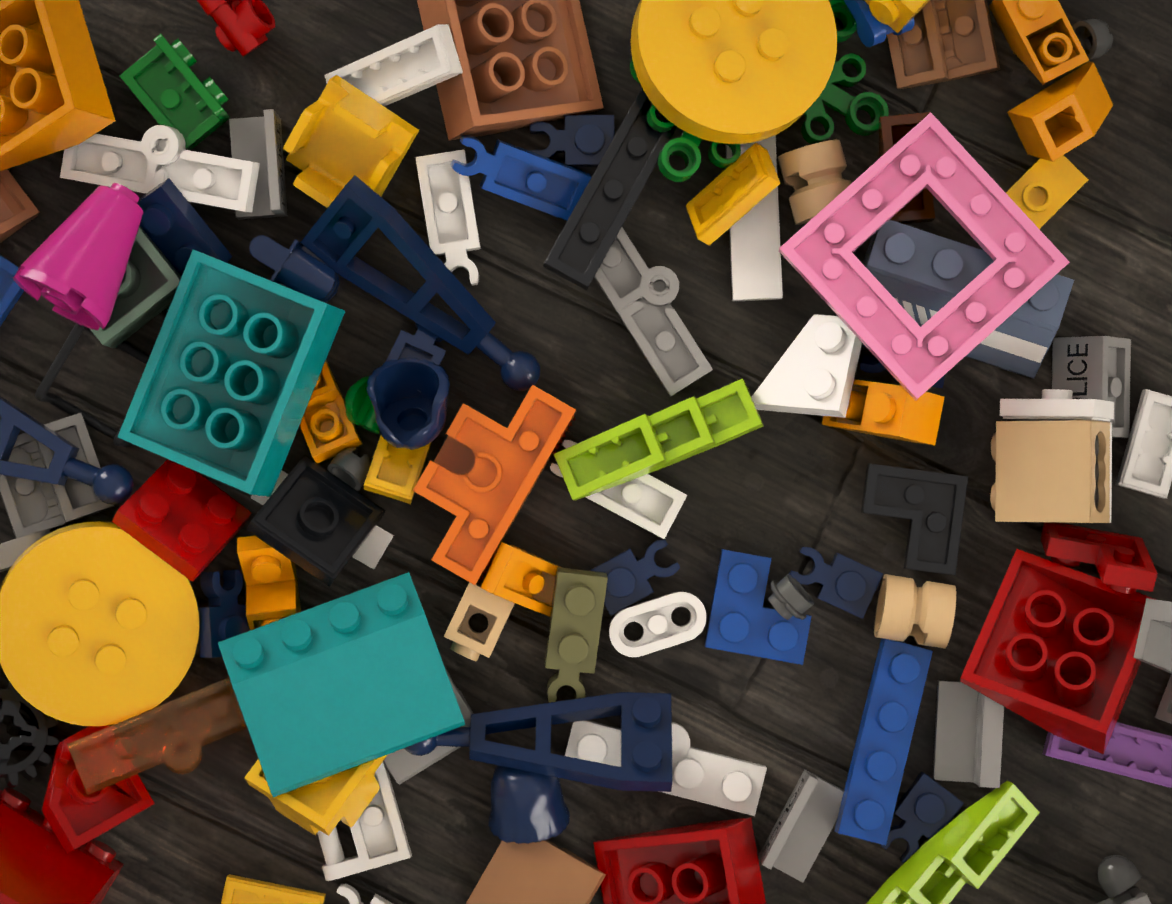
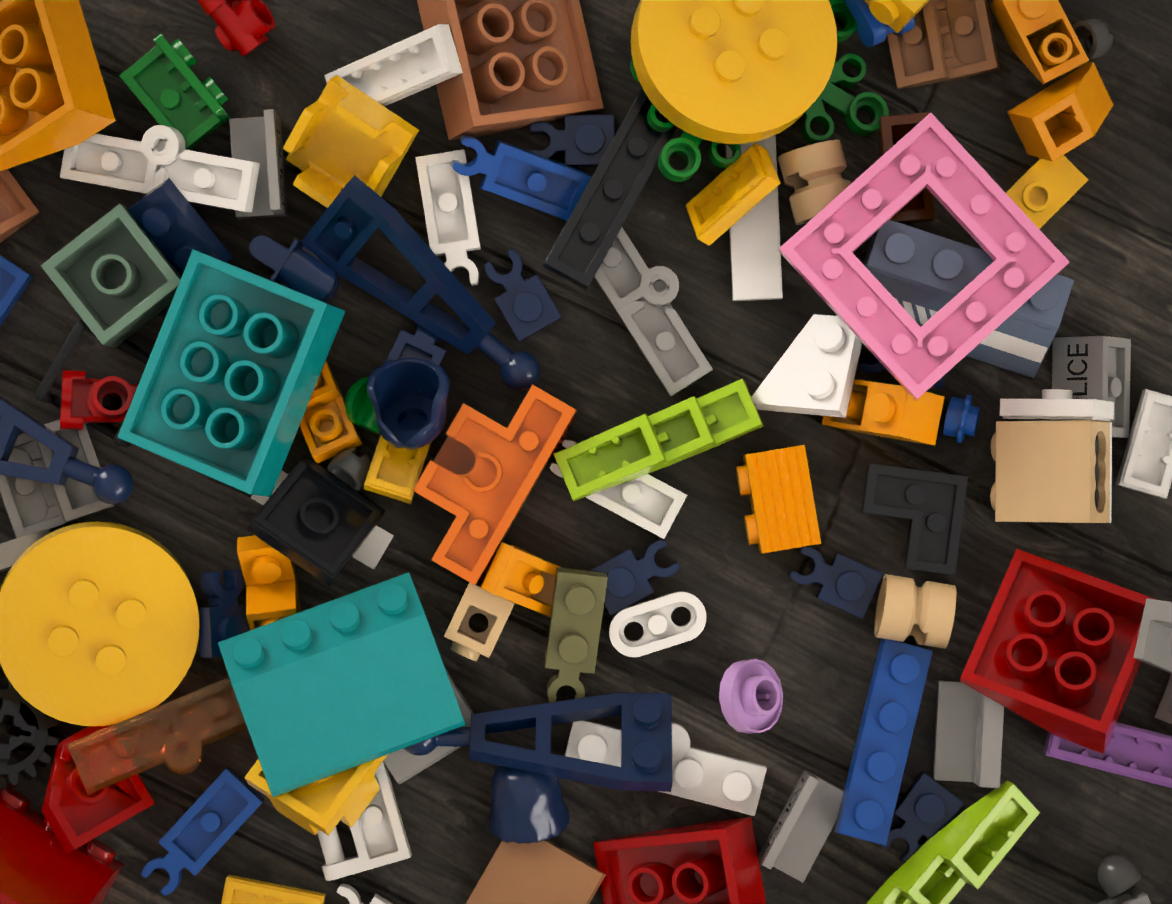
(84, 398): none -> red plate
(86, 257): dark pink cone -> none
(182, 518): red plate -> none
(205, 827): none -> blue plate
(524, 303): none -> dark blue plate
(742, 623): blue plate -> none
(751, 696): none -> lavender plate
(779, 499): none -> light orange brick
(790, 598): dark grey plate -> none
(961, 418): none -> blue plate
(1119, 558): red plate -> none

